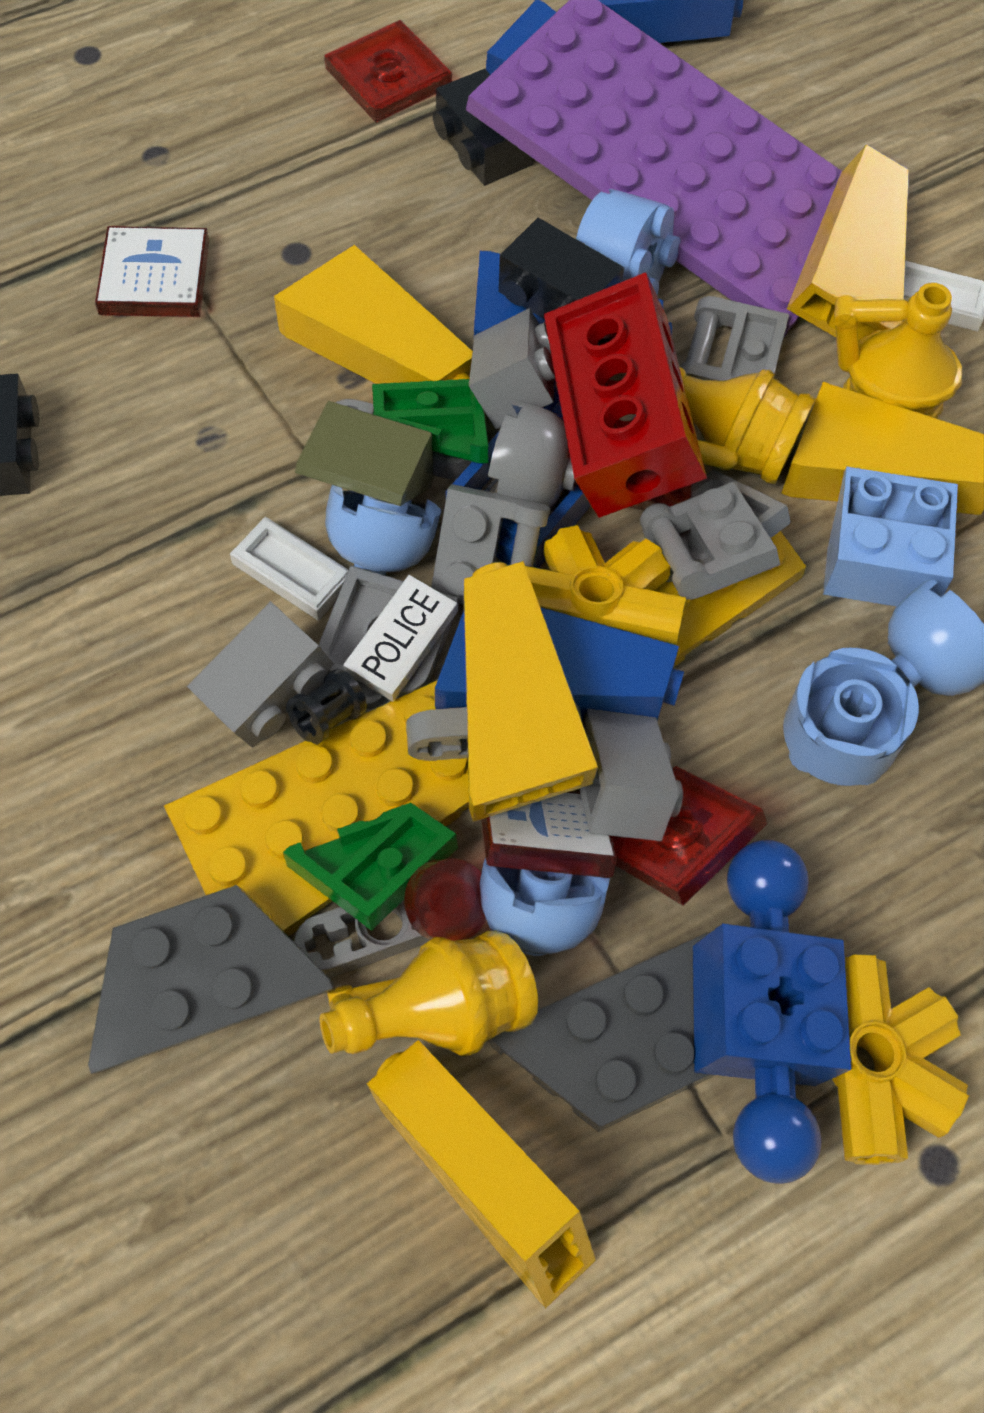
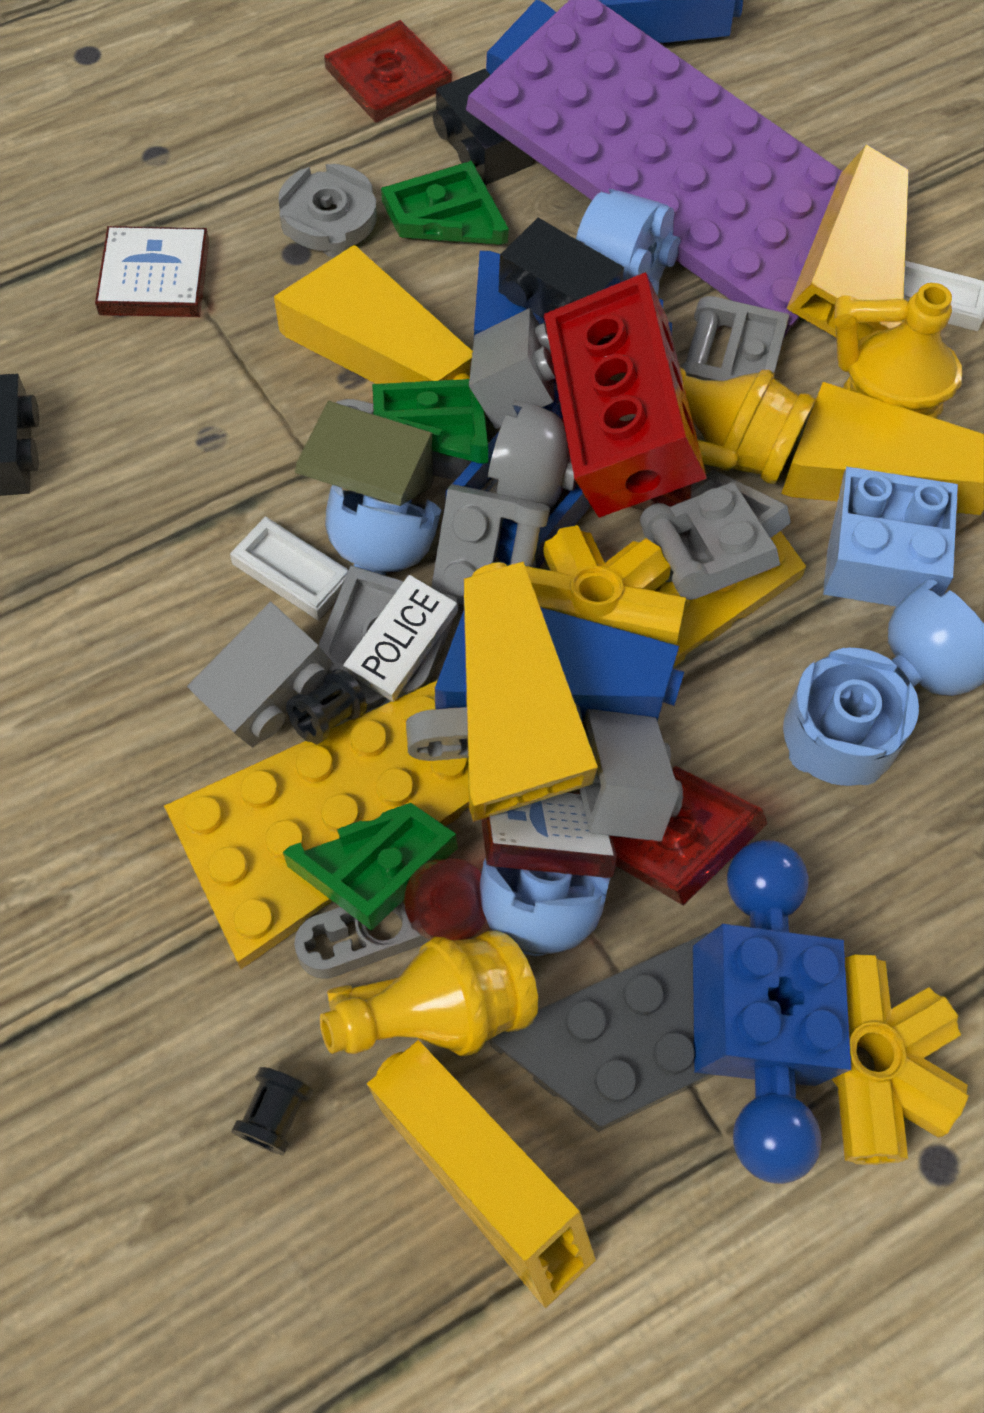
(195, 975): dark grey wing -> none
(272, 1110): none -> black bush
(332, 229): none -> light grey plate
(445, 207): none -> green wing

